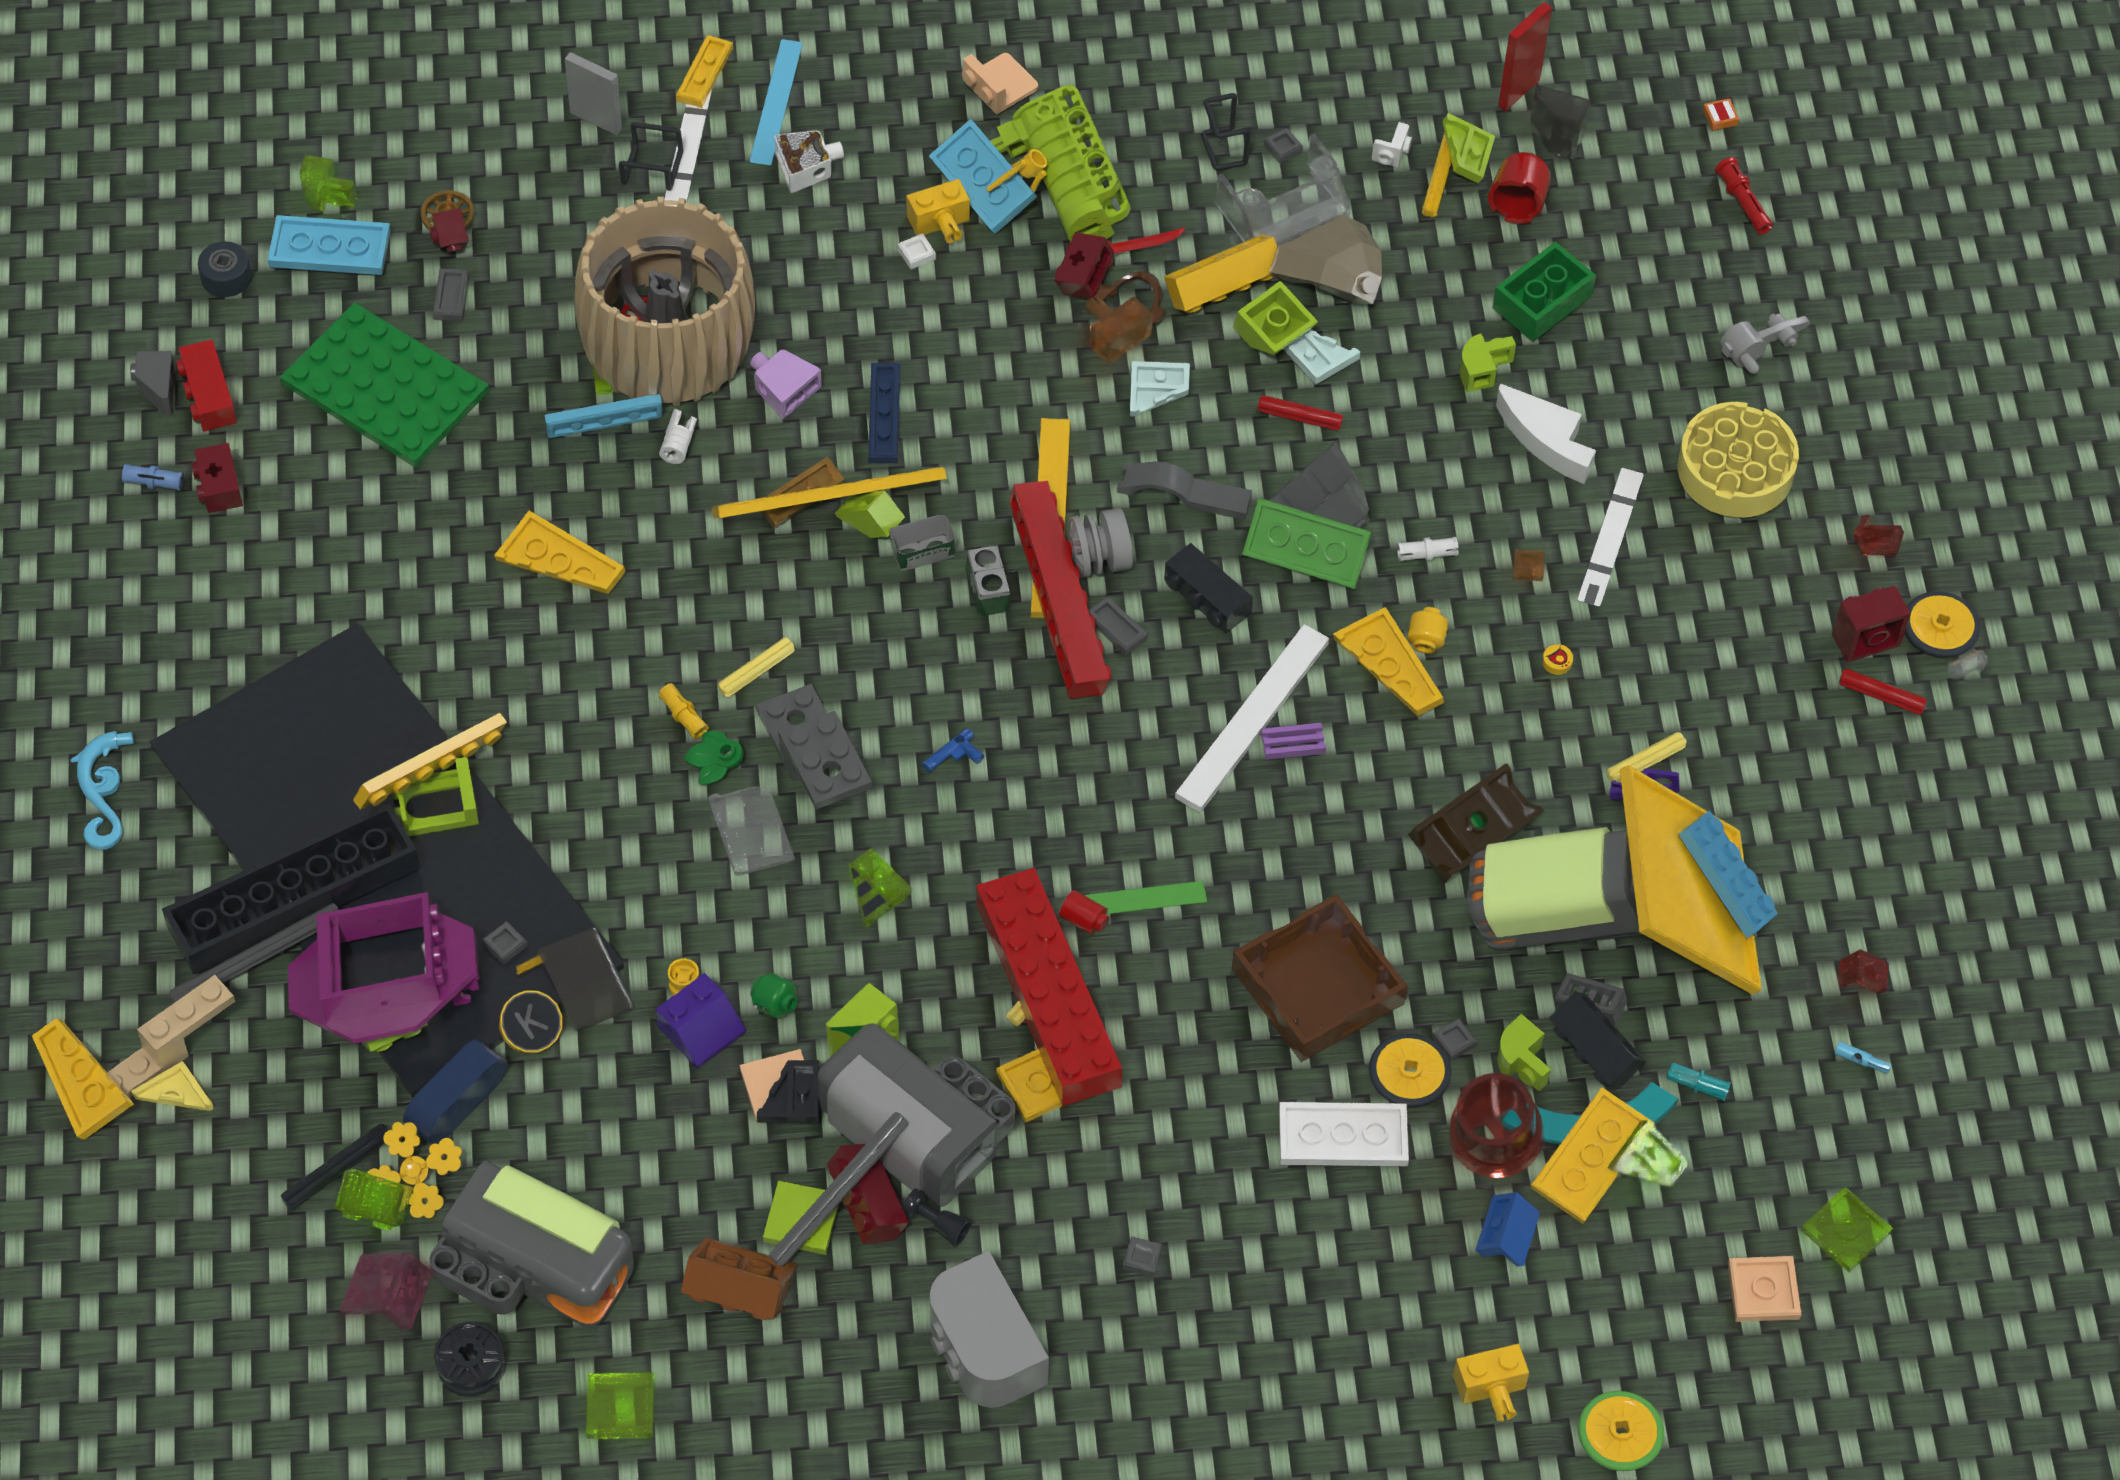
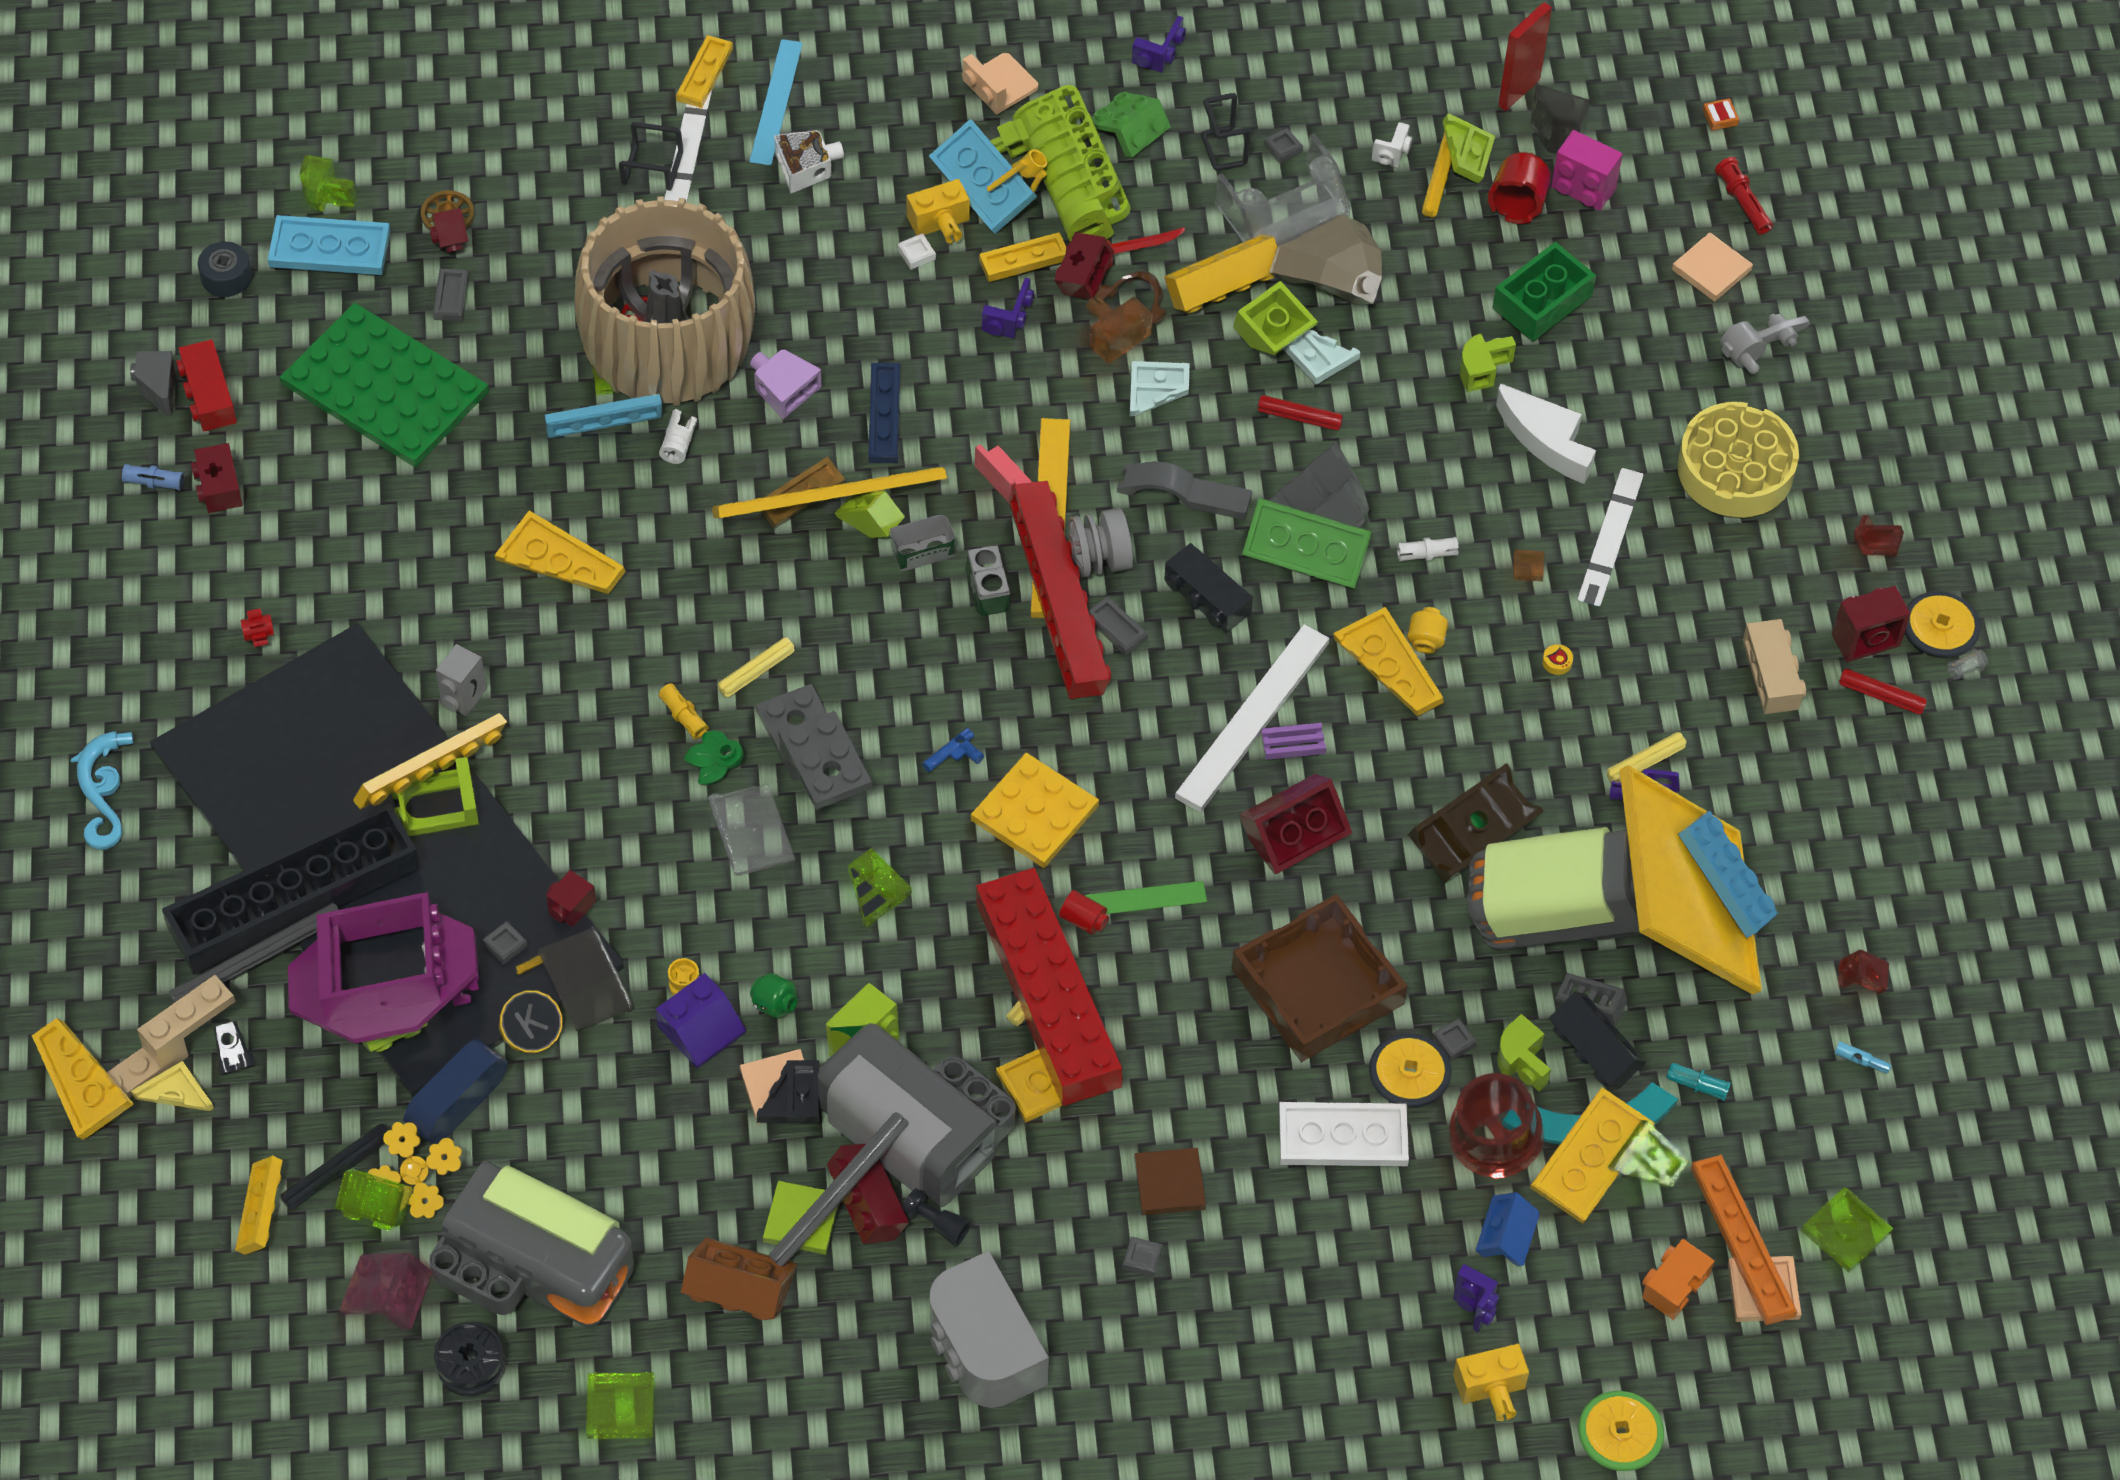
(232, 1056): none -> plate
(257, 627): none -> red gear
(259, 1205): none -> yellow plate
(461, 680): none -> light grey brick
(570, 898): none -> dark red brick
(593, 93): light grey tile -> none
(999, 469): none -> coral panel
(1006, 322): none -> dark purple bracket
(1023, 257): none -> yellow plate
(1035, 810): none -> yellow plate
(1134, 120): none -> bright green bracket
(1156, 56): none -> dark purple bracket
(1169, 1181): none -> reddish brown tile
(1296, 822): none -> dark red slope
(1478, 1294): none -> dark purple bracket
(1586, 170): none -> dark pink brick
(1682, 1271): none -> orange brick
(1712, 267): none -> light nougat tile
(1743, 1240): none -> orange tile
(1773, 666): none -> tan brick

